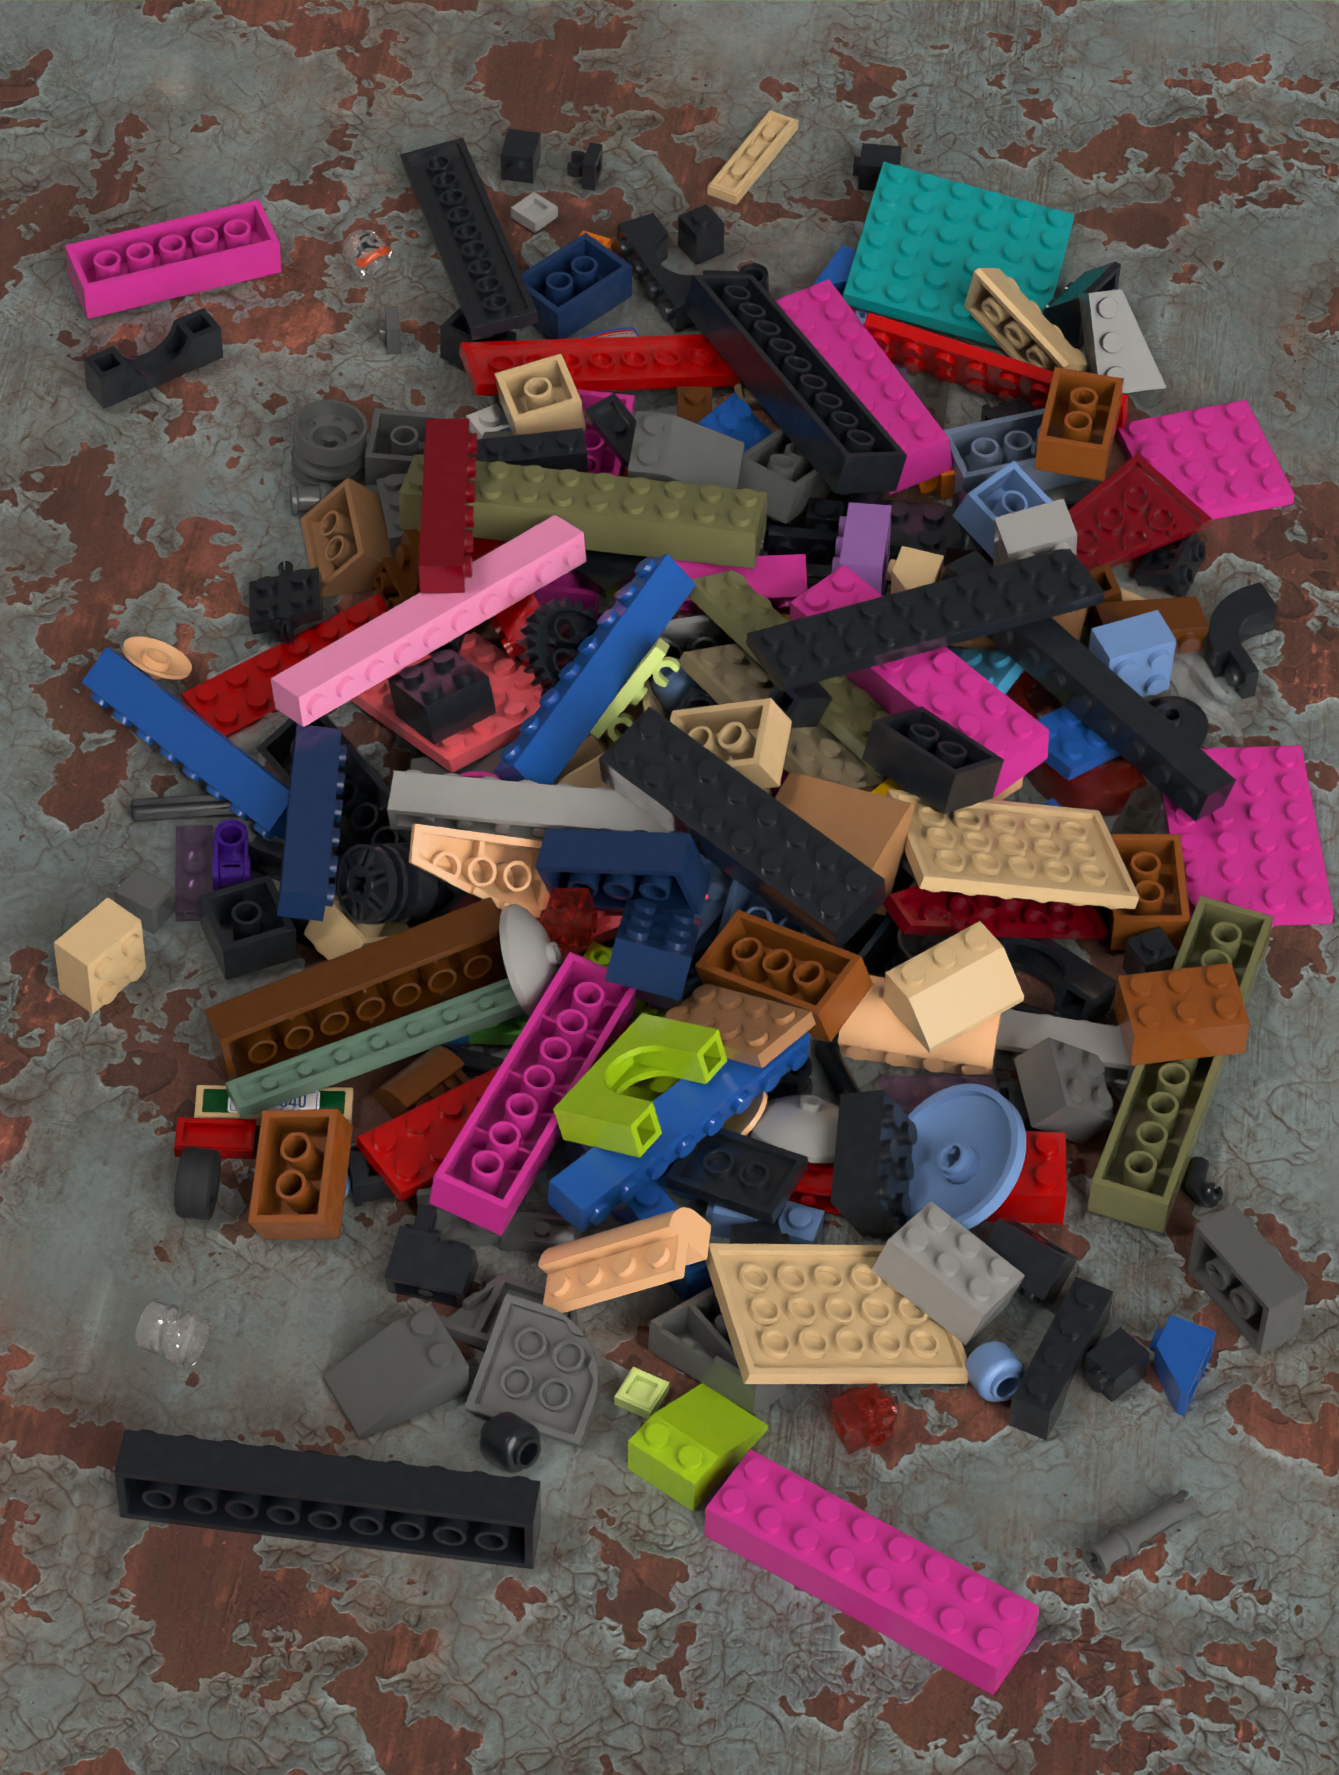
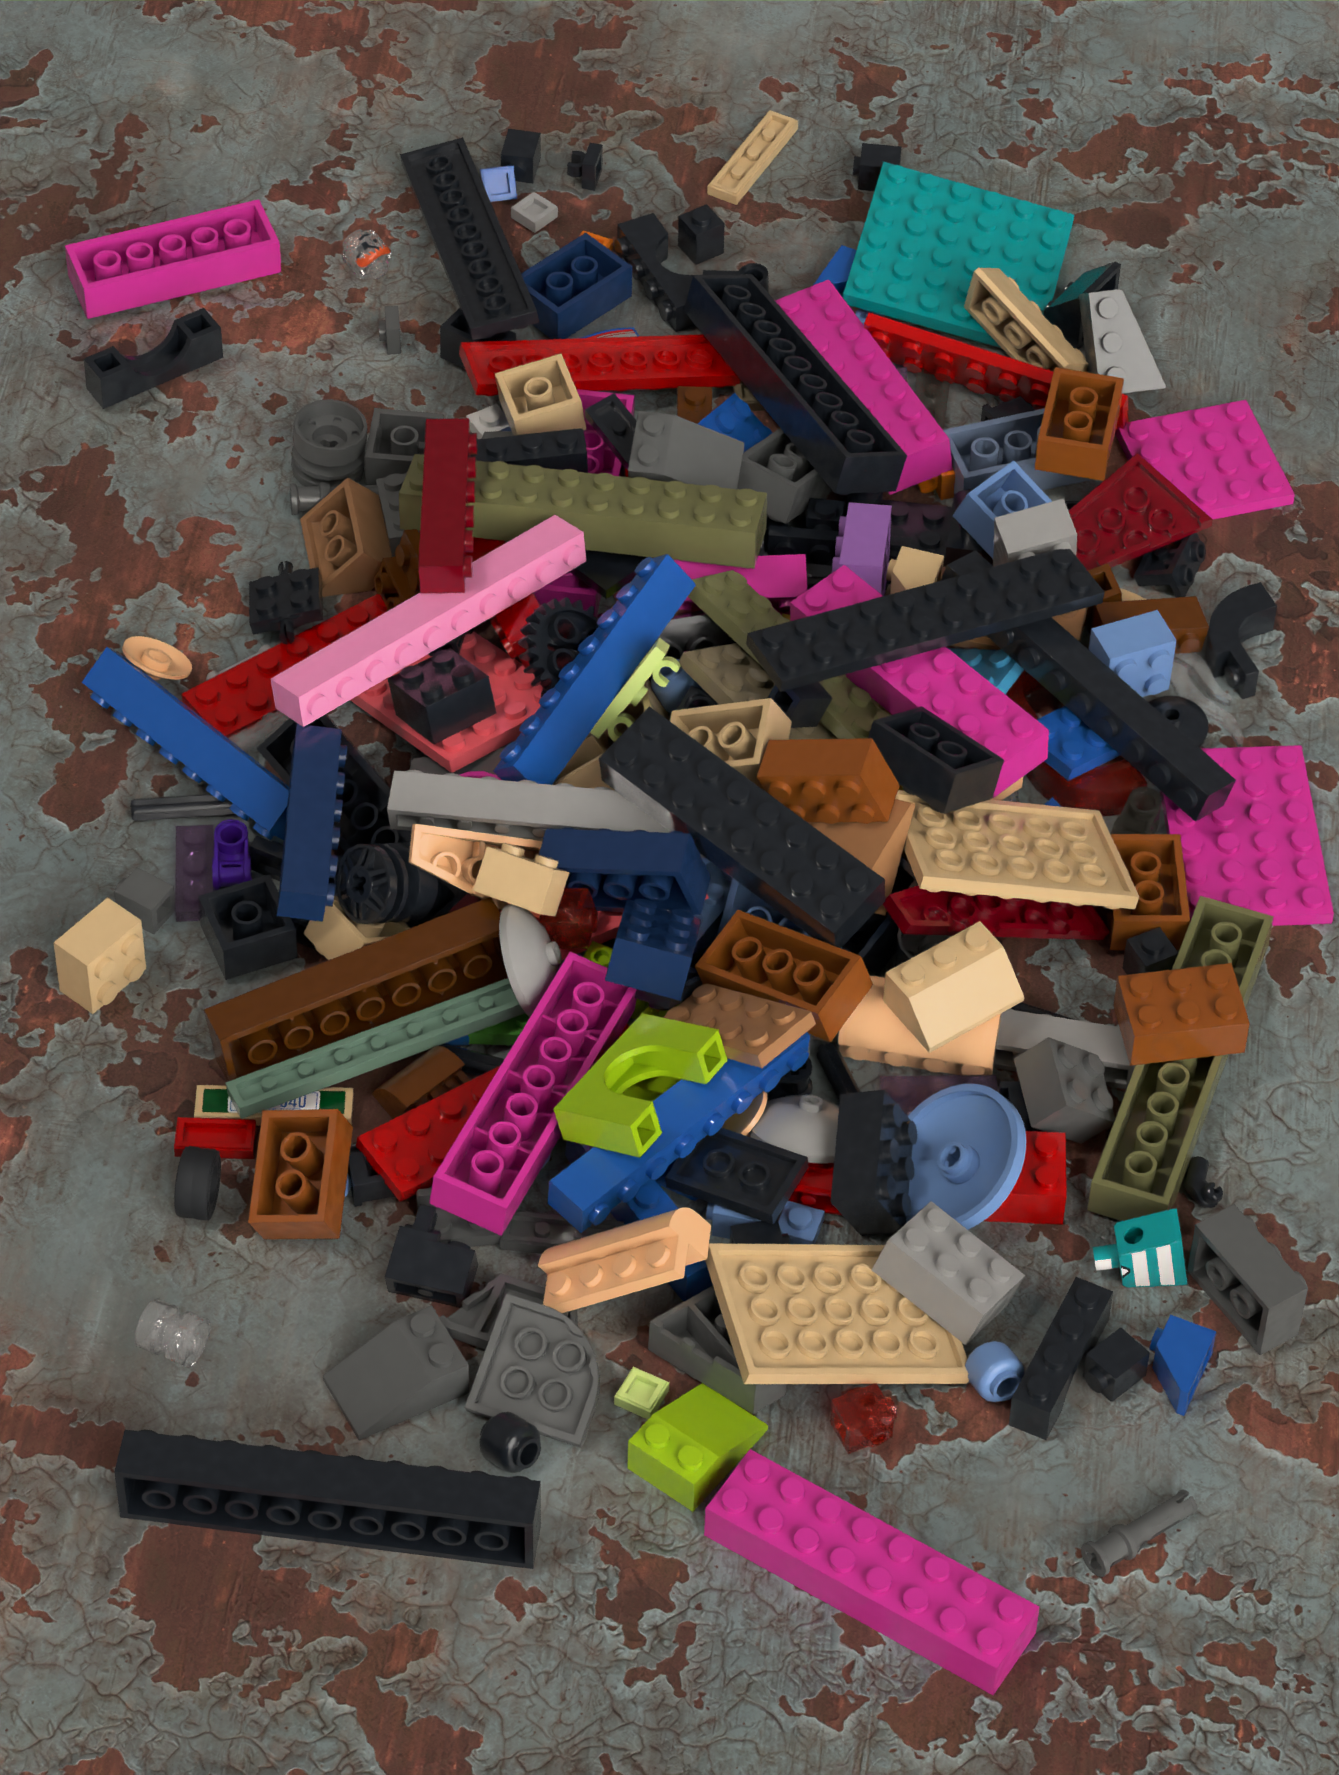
(499, 182): none -> tile
(520, 880): none -> tan brick
(829, 779): none -> dark orange brick
(1039, 1259): black brick -> none
(1078, 987): black arch -> none
(1146, 1251): none -> teal torso

